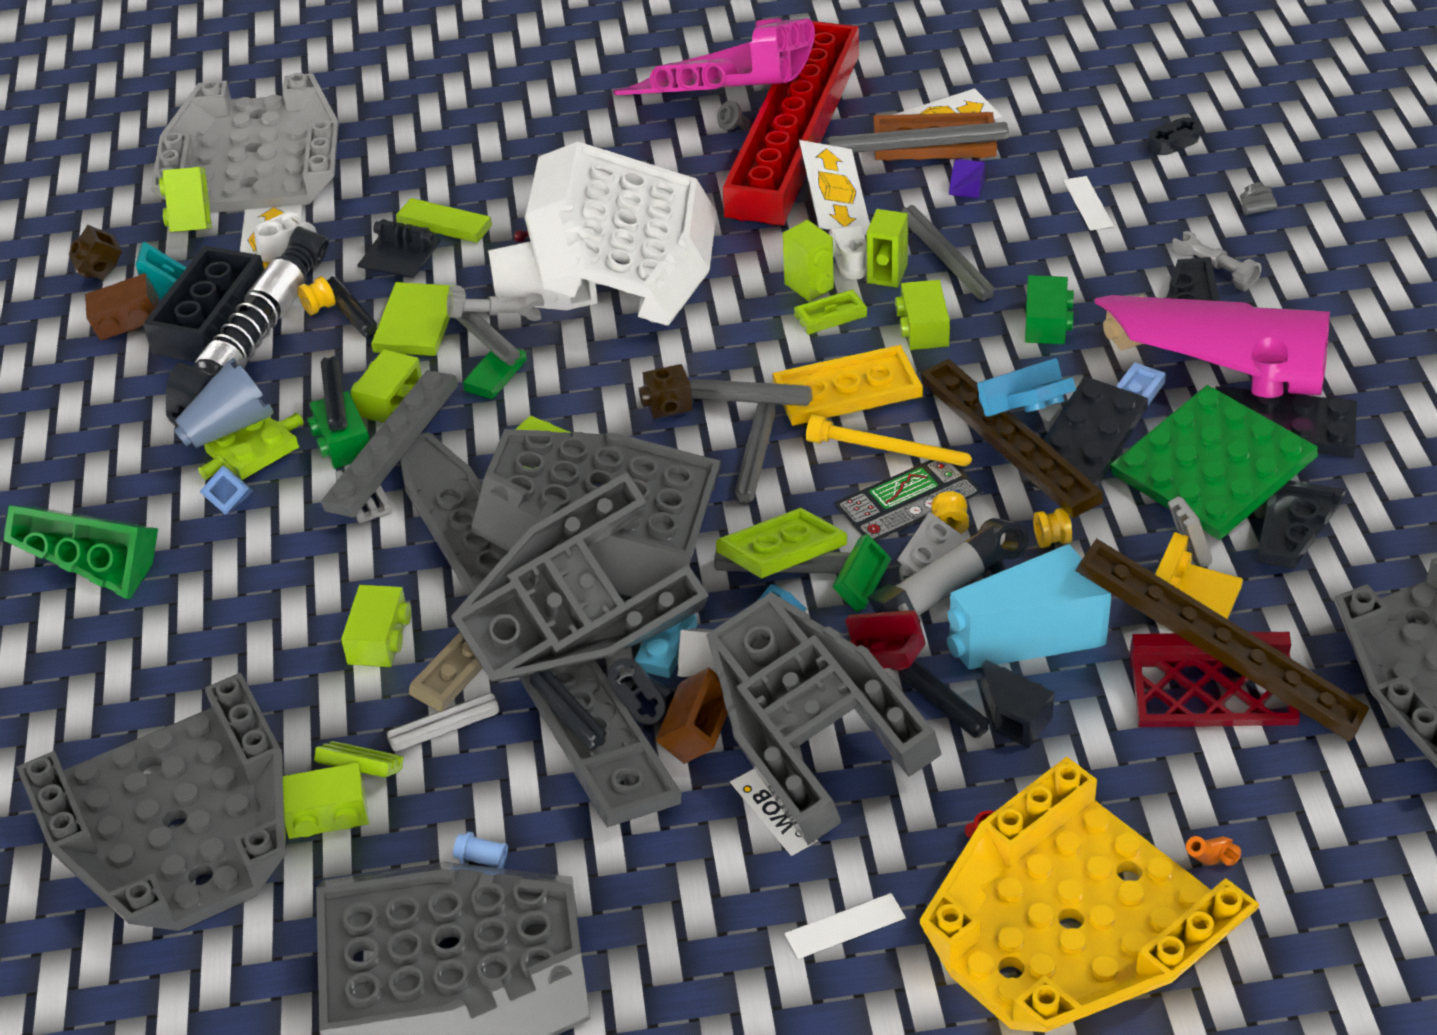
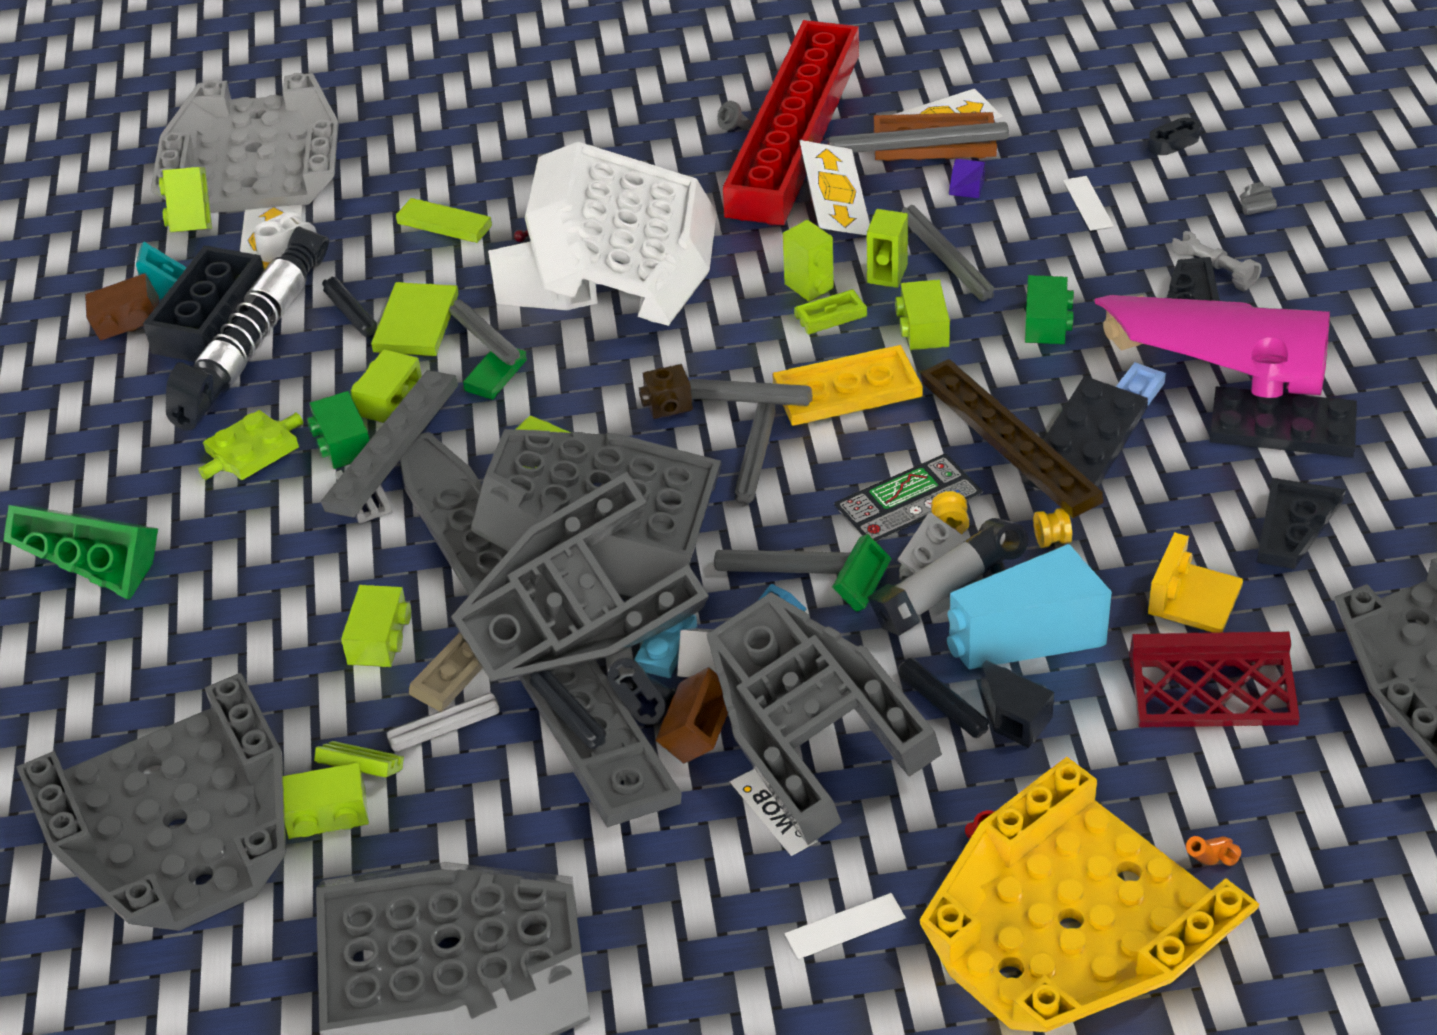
(95, 253): dark brown brick -> none
(222, 407): sand blue cone -> none
(226, 490): medium blue slope -> none
(316, 295): yellow wheel -> none
(333, 394): black axle -> none
(399, 248): black hinge -> none
(479, 851): light blue pin -> none
(492, 305): light grey piece -> none
(772, 57): dark pink panel -> none
(781, 542): lime tile -> none
(822, 430): yellow piece -> none
(850, 251): white piece -> none
(889, 636): dark red bracket -> none
(1027, 387): dark azure bracket -> none
(1189, 525): light grey tile -> none
(1216, 459): green plate -> none
(1223, 640): dark brown plate -> none

